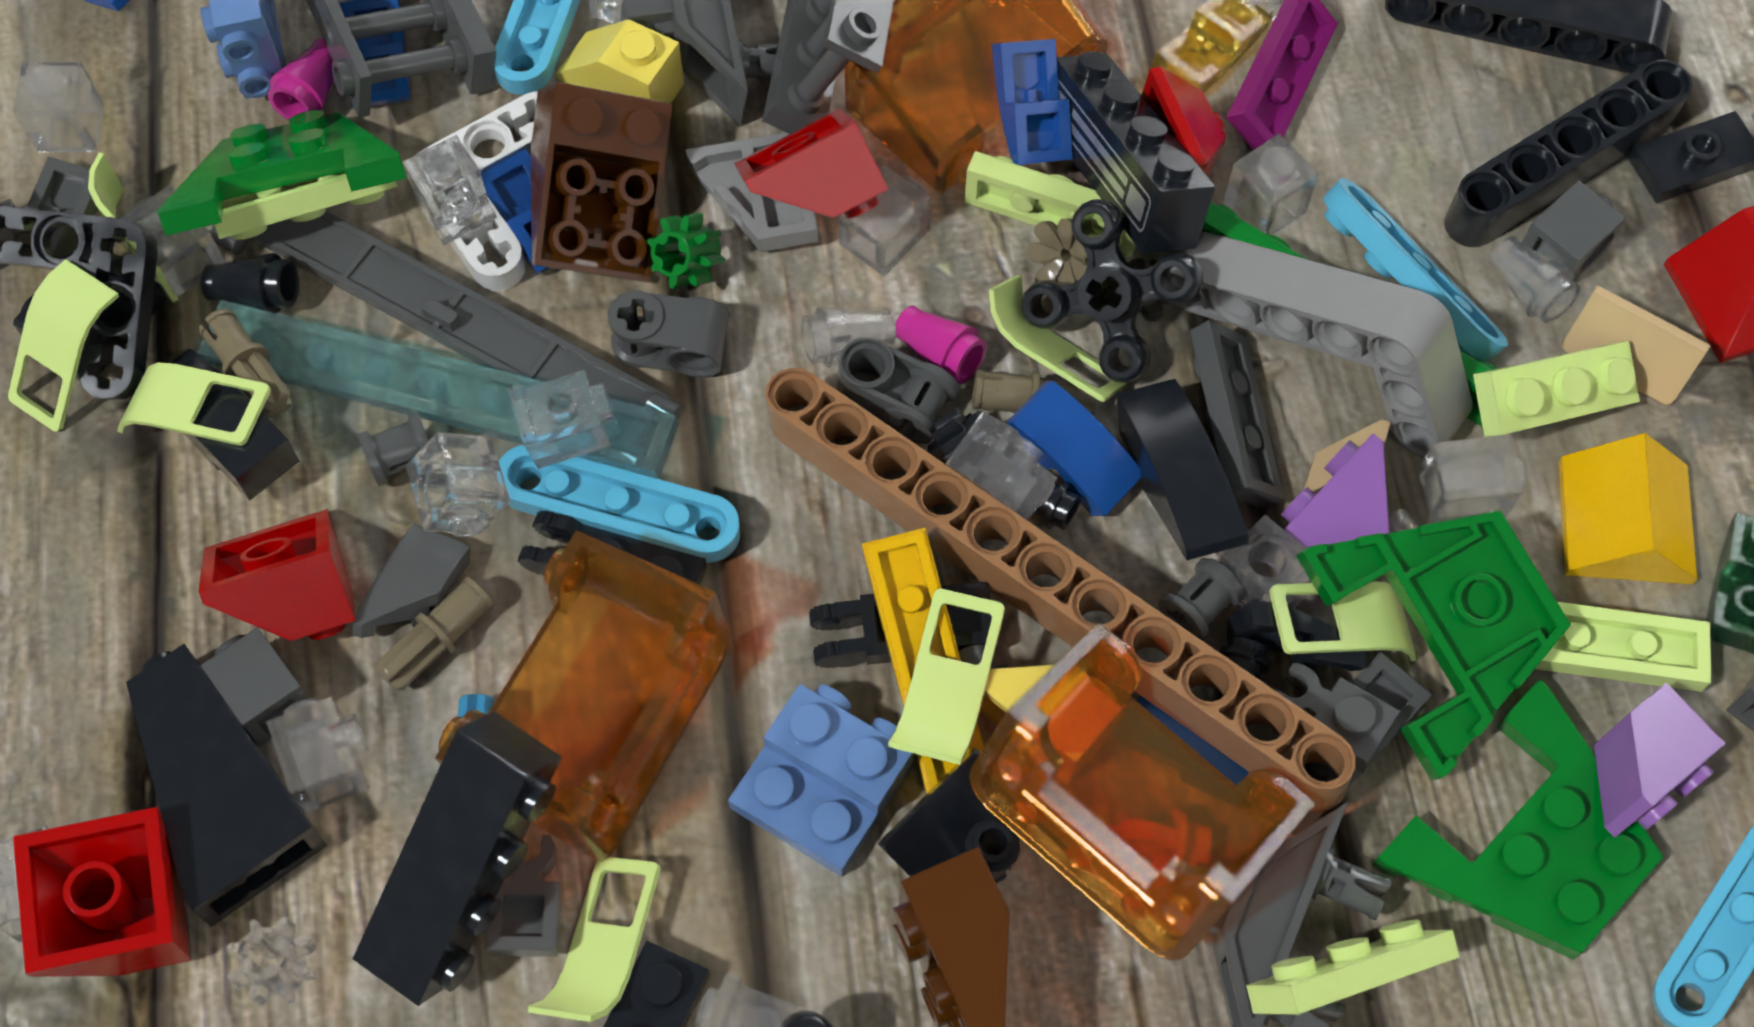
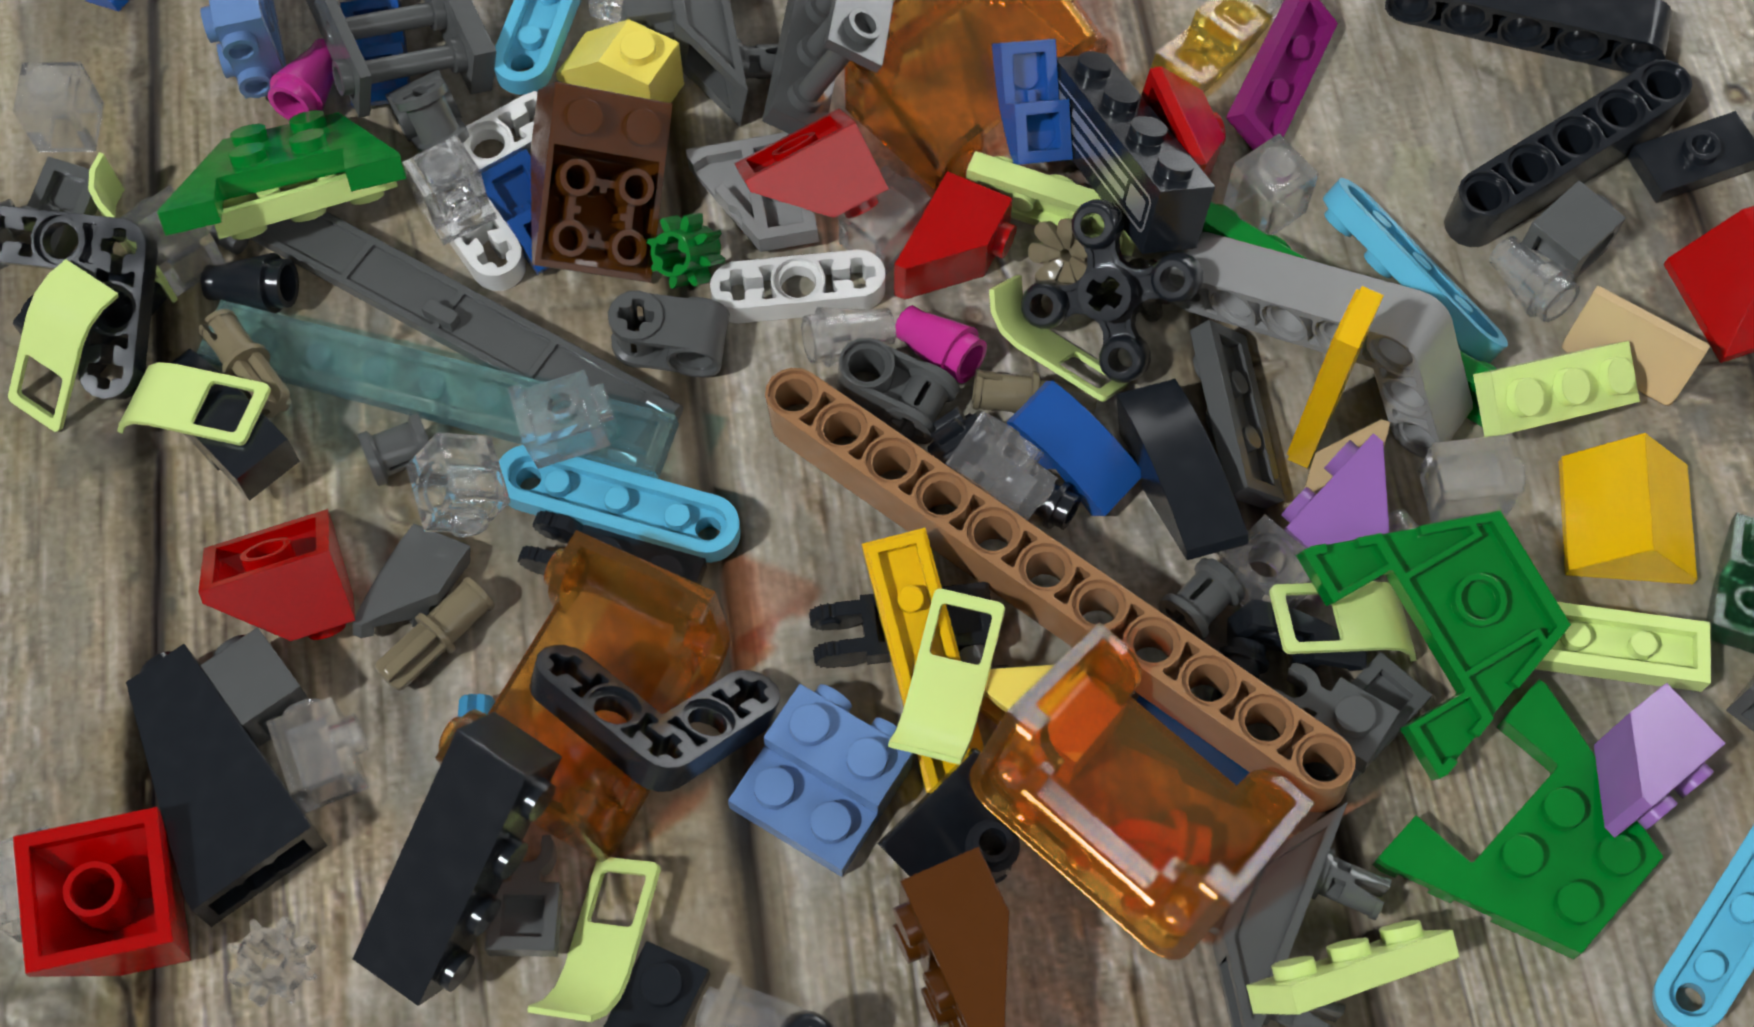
(427, 111): none -> dark grey piece
(652, 746): none -> black beam
(815, 267): none -> white beam
(954, 238): none -> red slope
(1334, 374): none -> yellow tile

